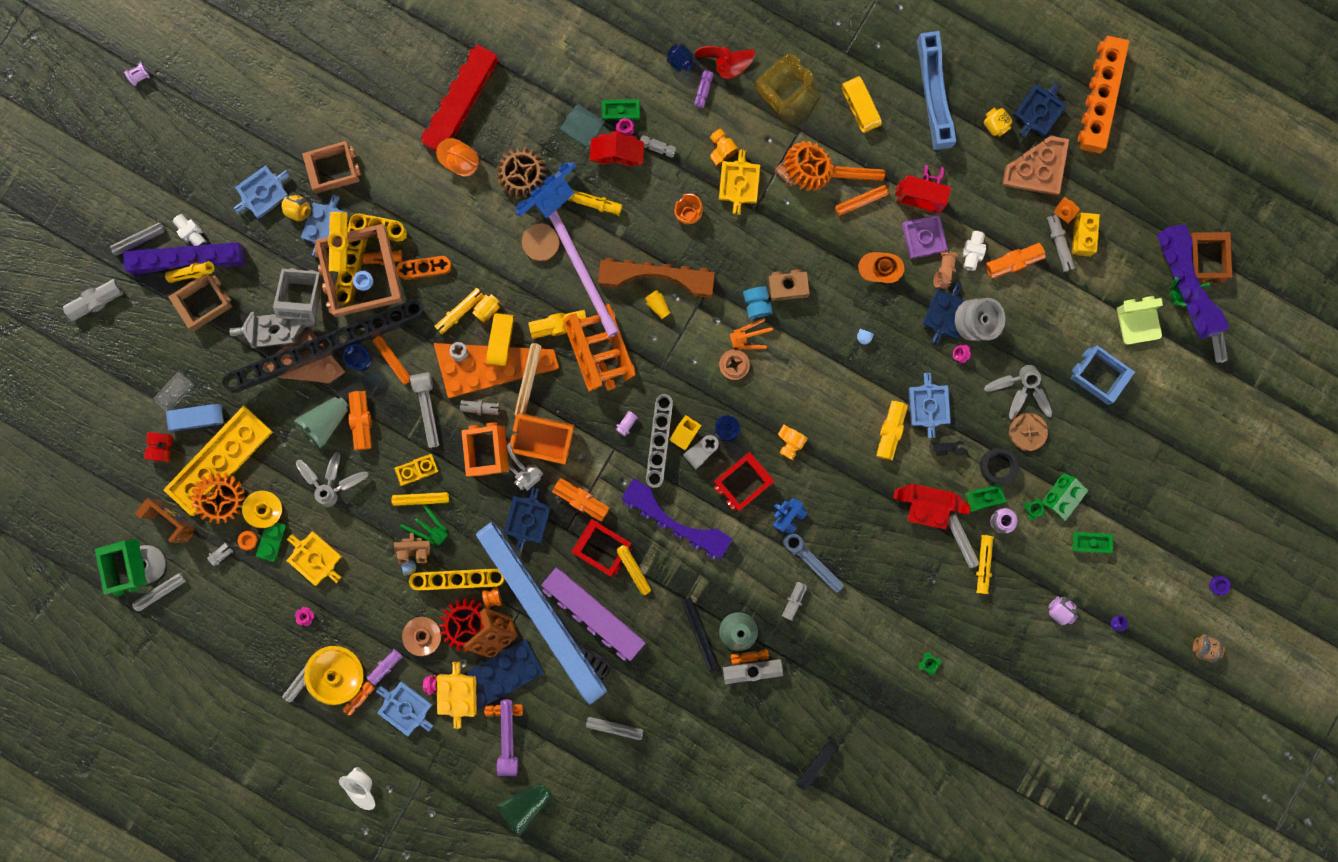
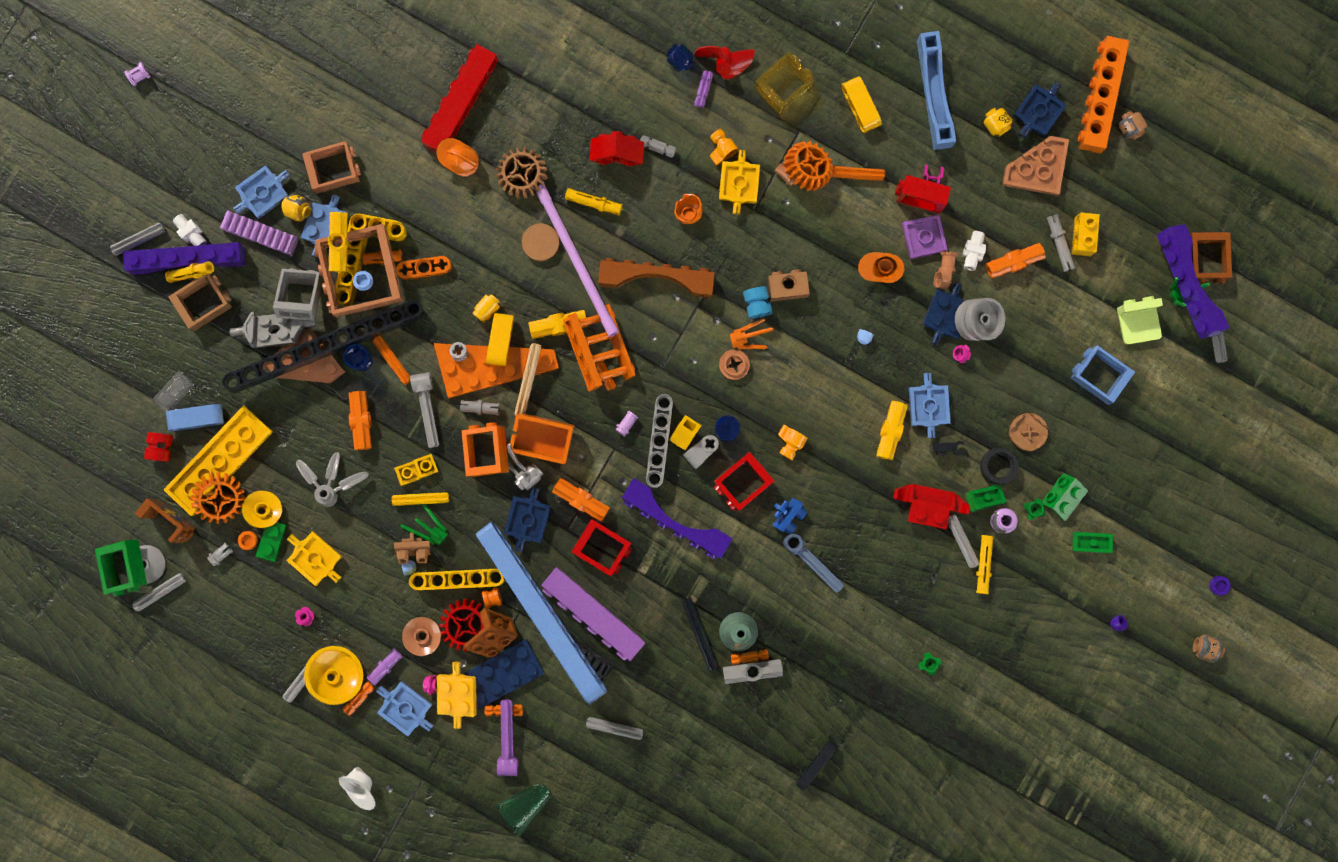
(93, 300): light grey piece -> none
(259, 233): none -> lavender gear
(322, 421): sand green cone -> none
(453, 316): yellow pin -> none
(550, 195): blue bracket -> none
(582, 125): clear light blue piece -> none
(620, 109): green plate -> none
(625, 122): dark pink plate -> none
(633, 570): yellow axle -> none
(657, 304): yellow cone -> none
(794, 601): light grey axle -> none
(861, 200): orange axle -> none
(1028, 382): light grey plant -> none
(1063, 610): lavender head -> none
(1066, 210): orange bracket -> none
(1132, 125): none -> medium nougat head

